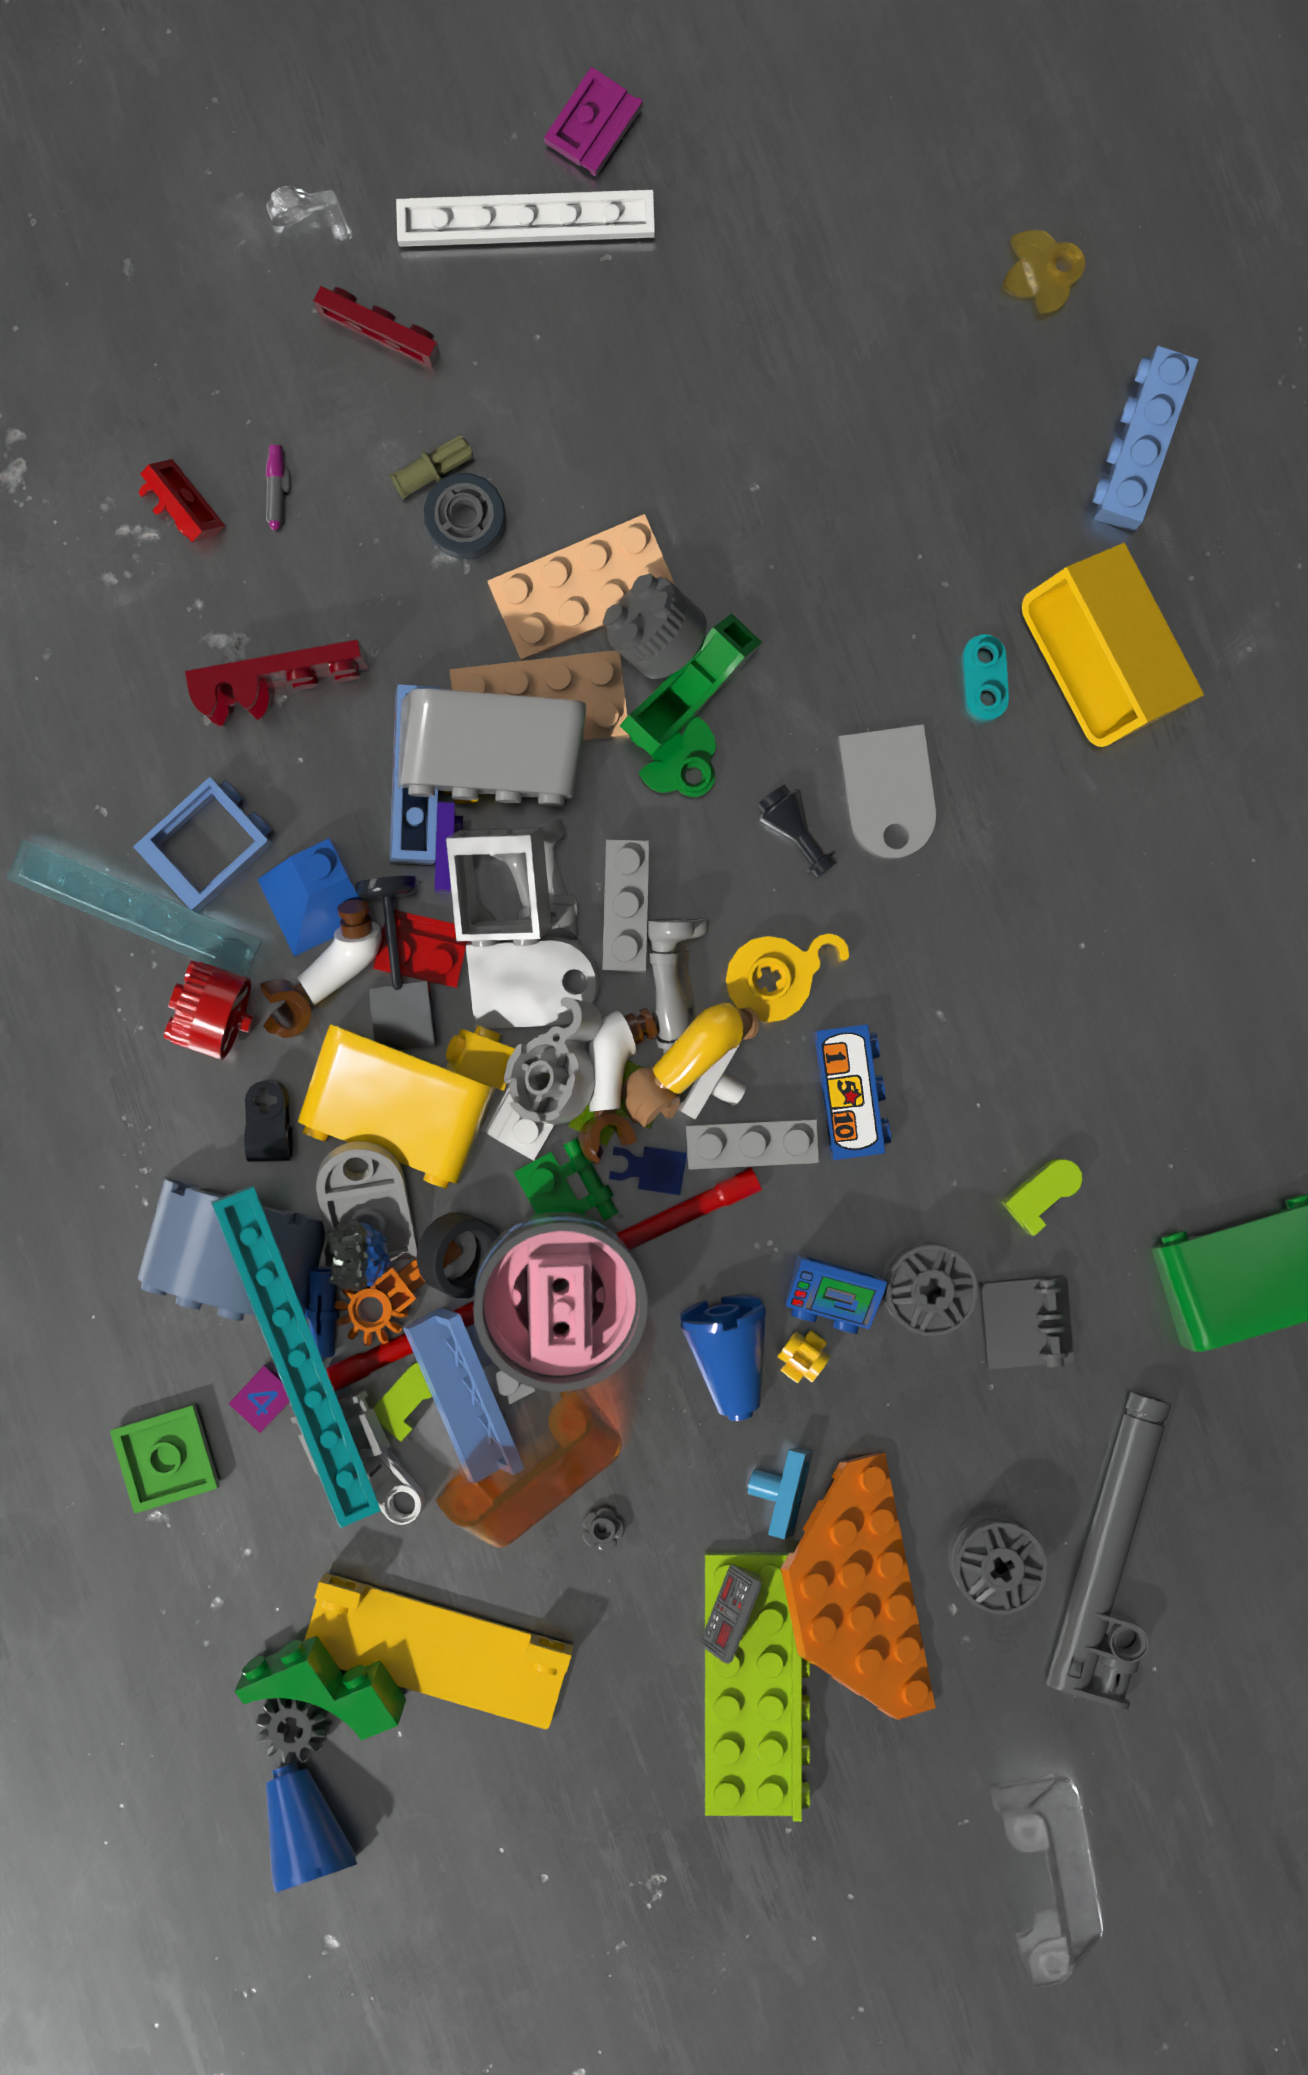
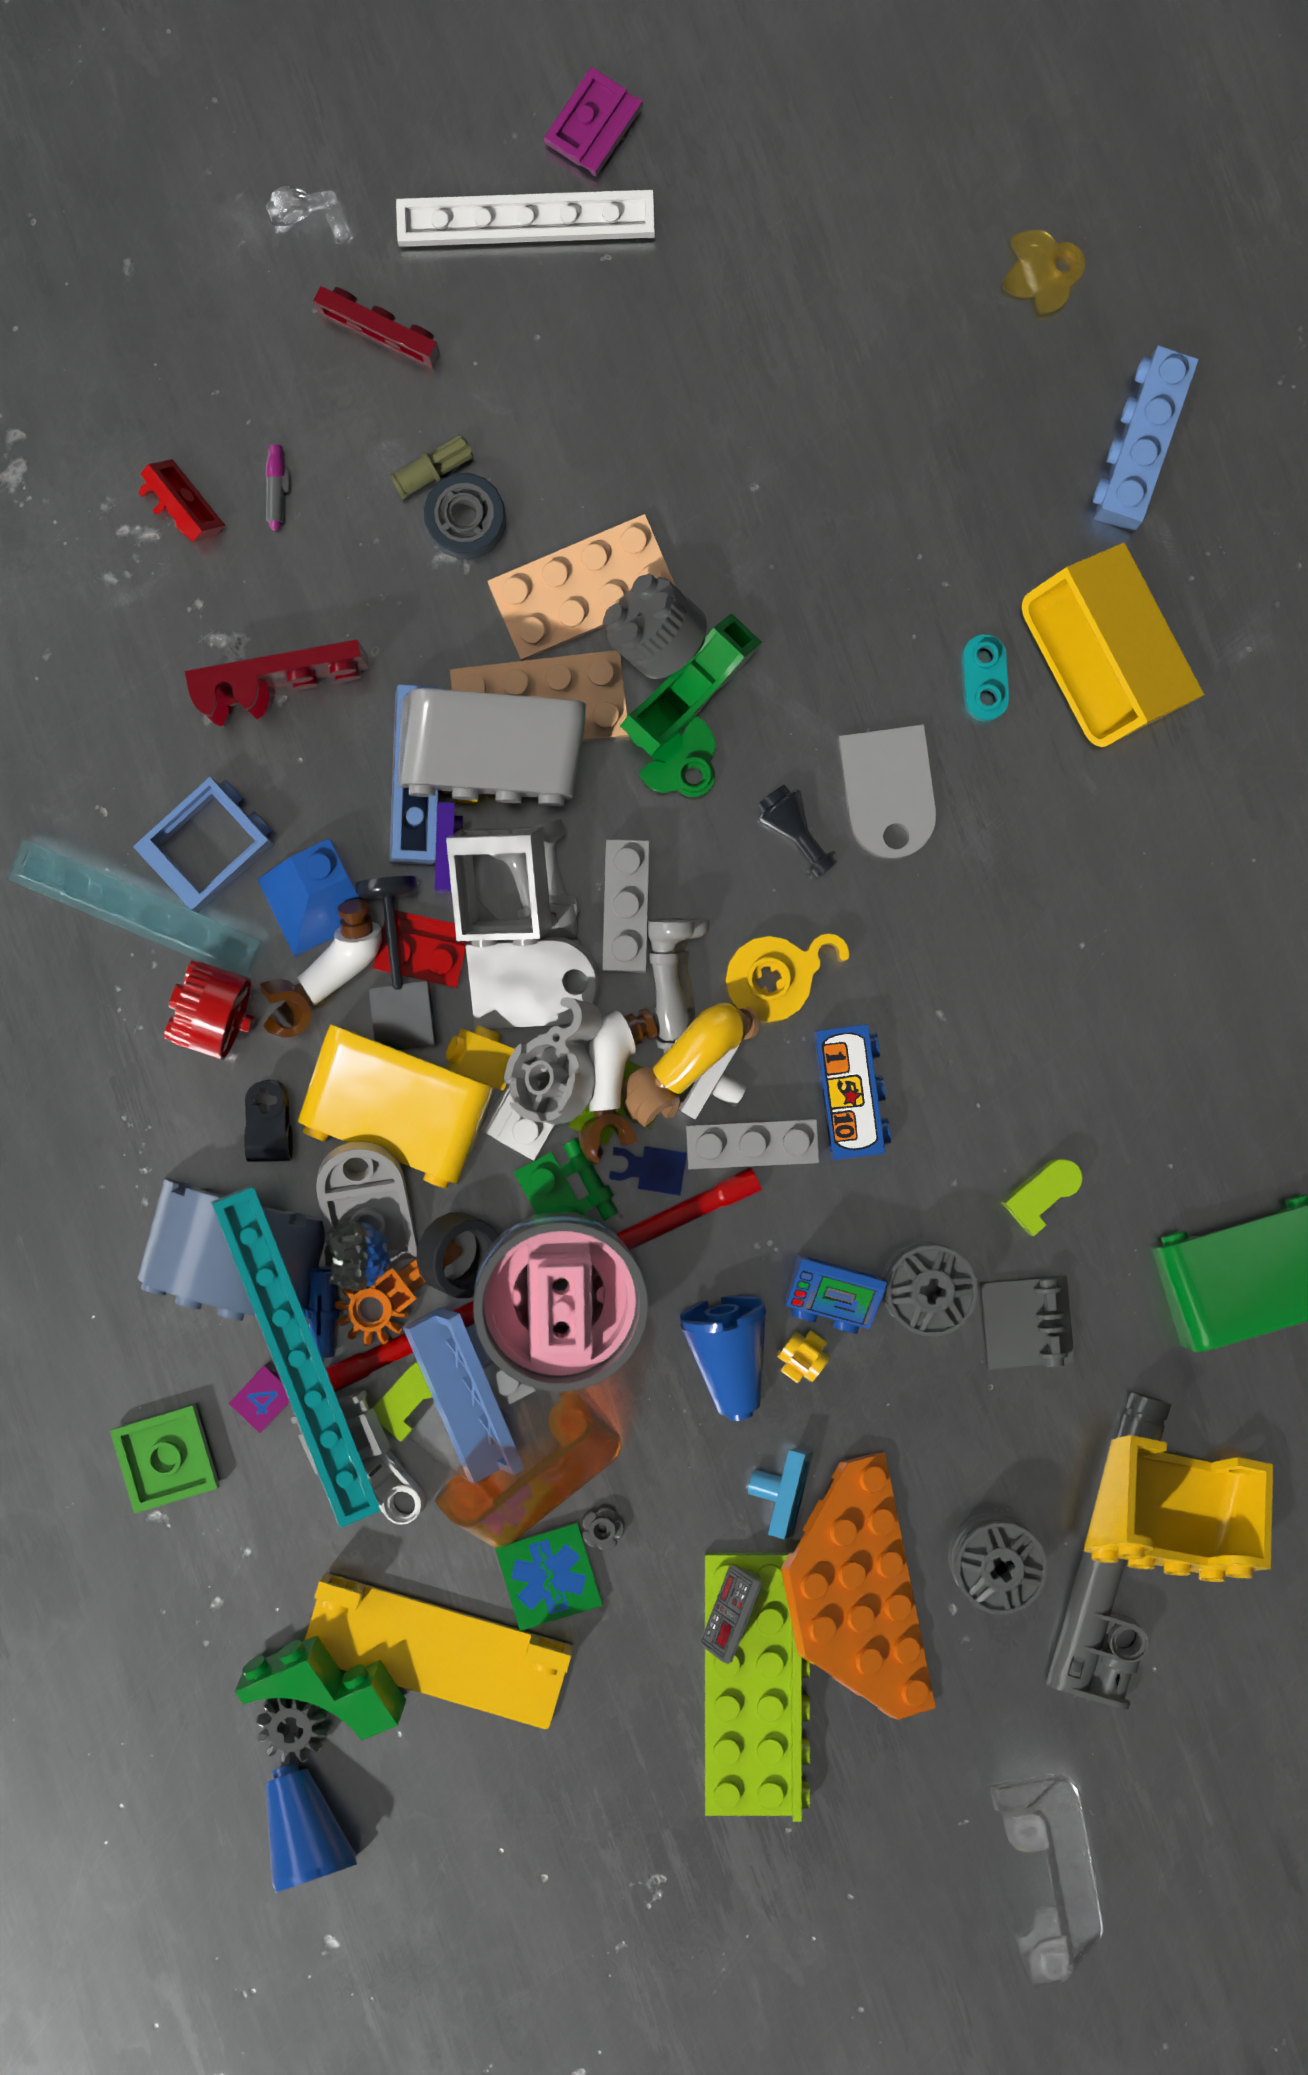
(549, 1576): none -> green tile
(1182, 1512): none -> yellow windscreen

